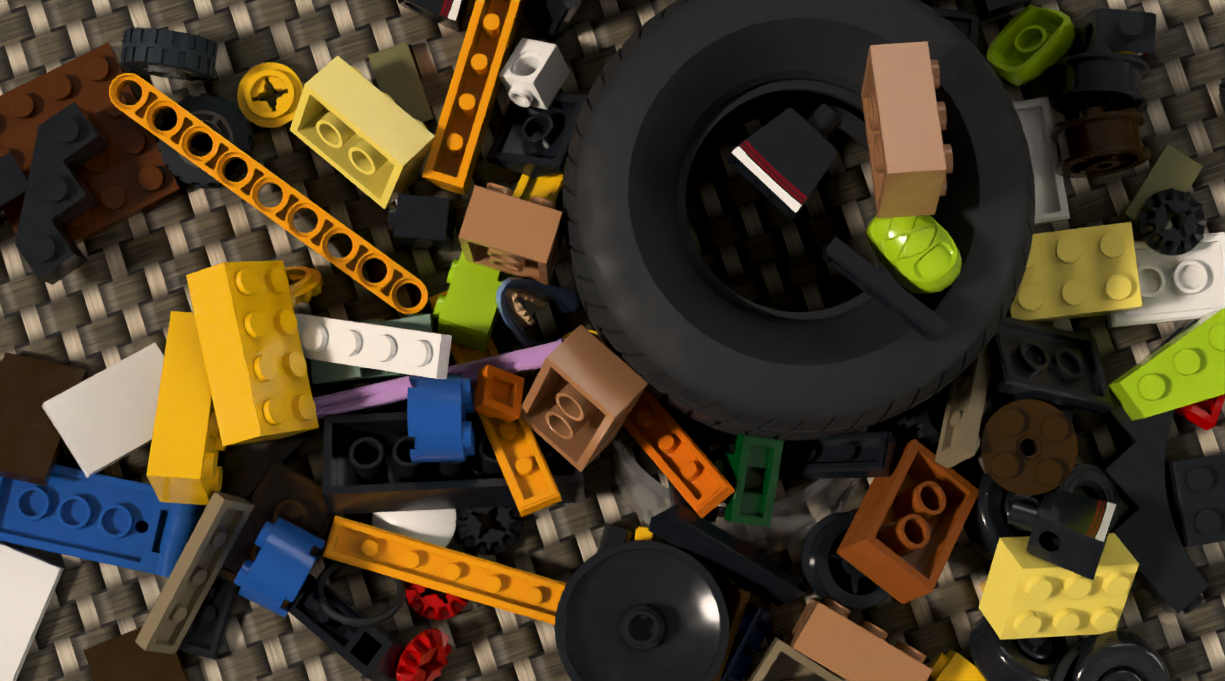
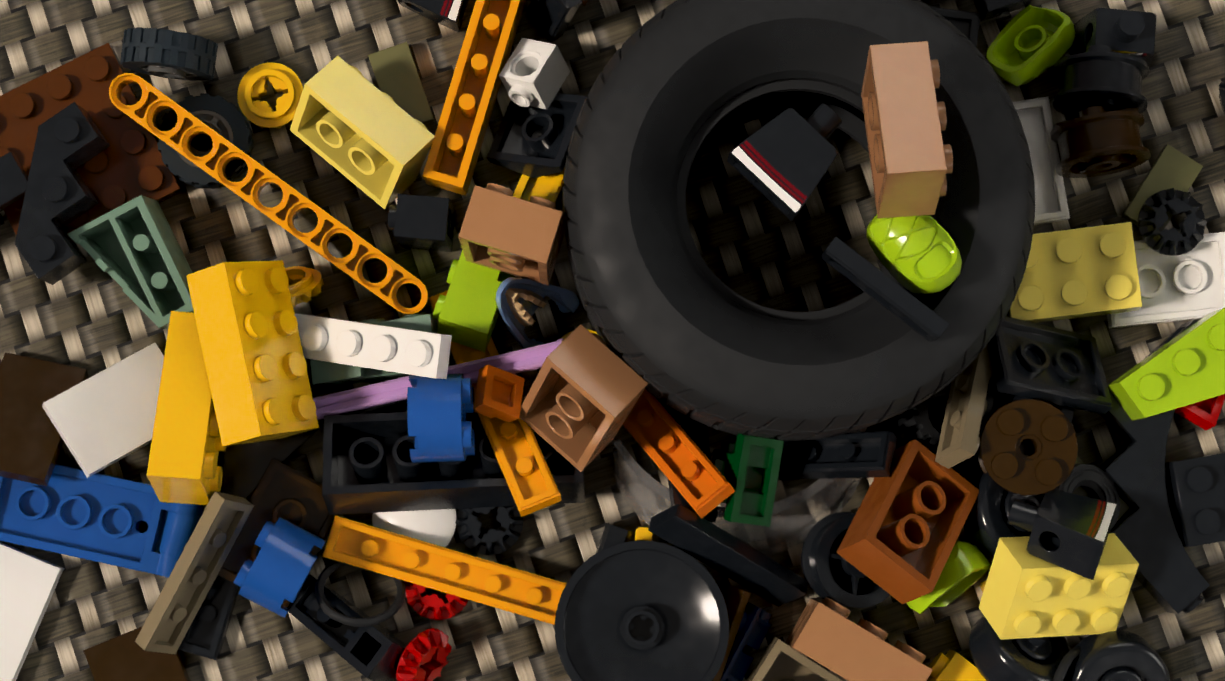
(141, 256): none -> sand green wedge
(960, 572): none -> lime piece

